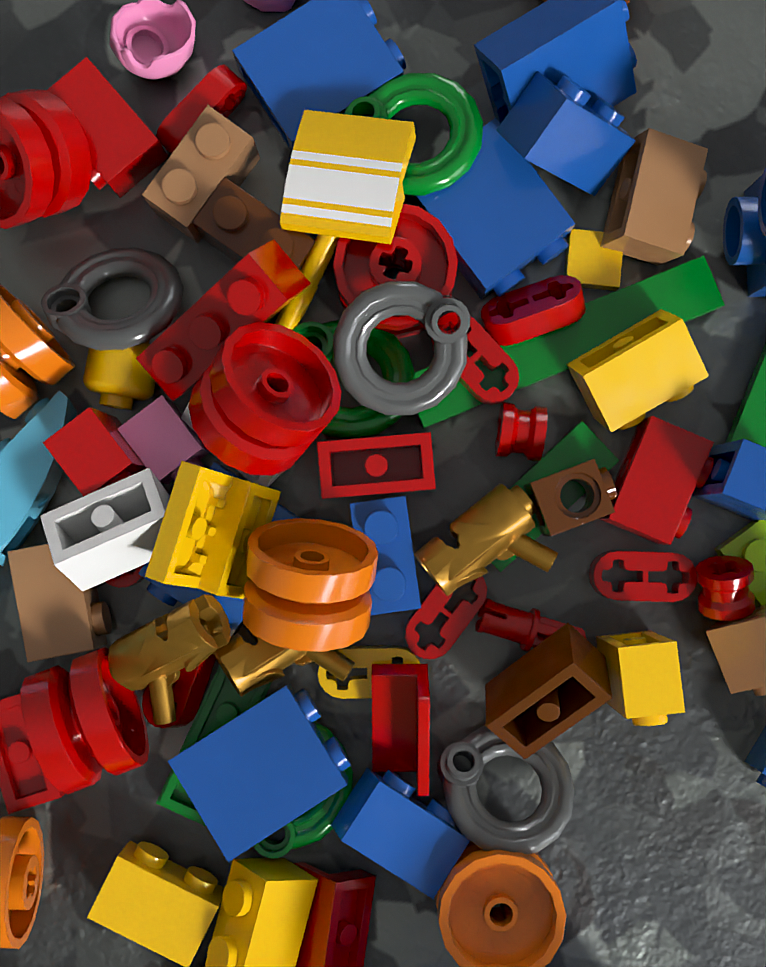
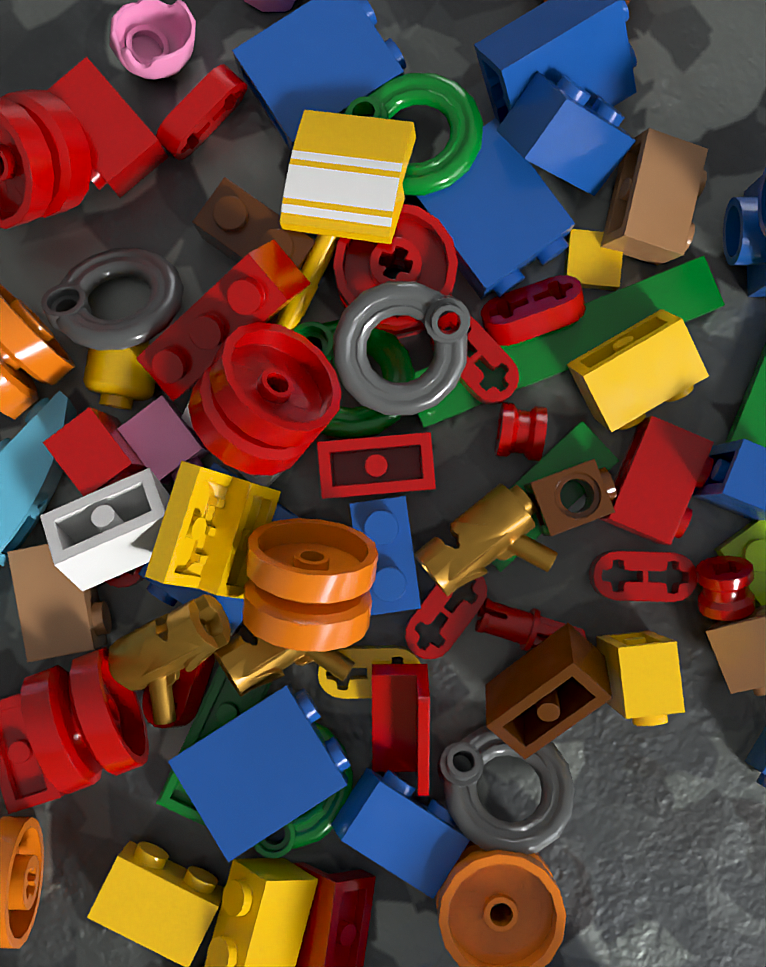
(197, 166): medium nougat brick -> none

